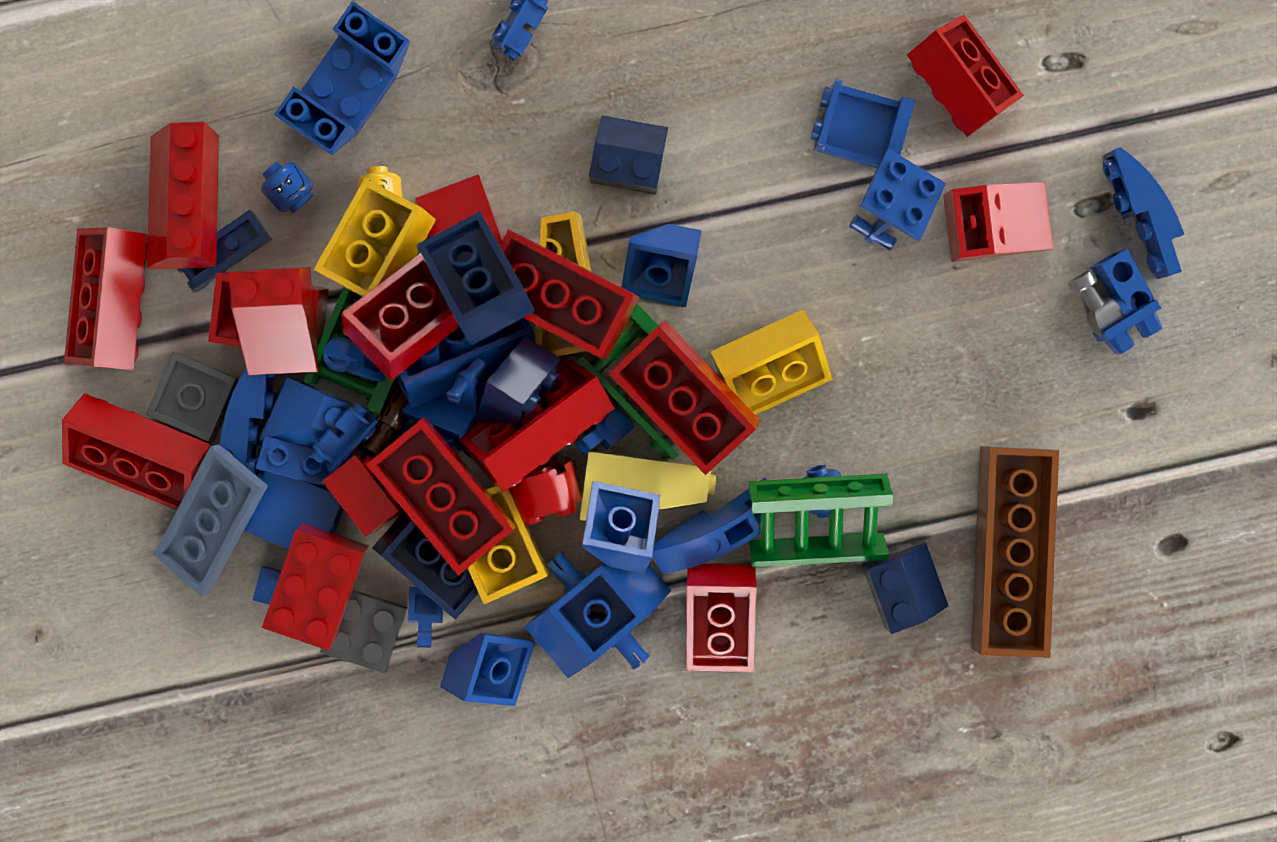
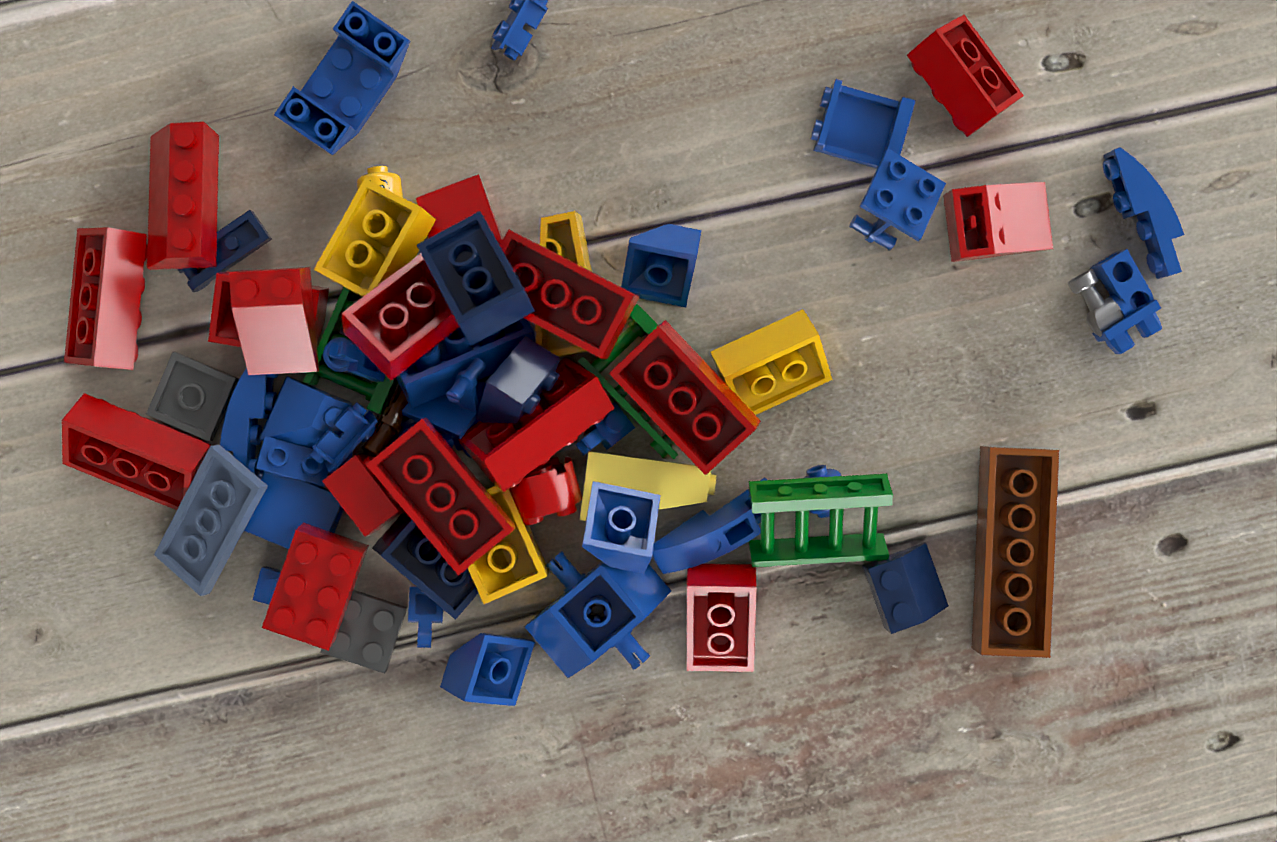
(286, 186): blue head -> none
(628, 154): dark blue slope -> none

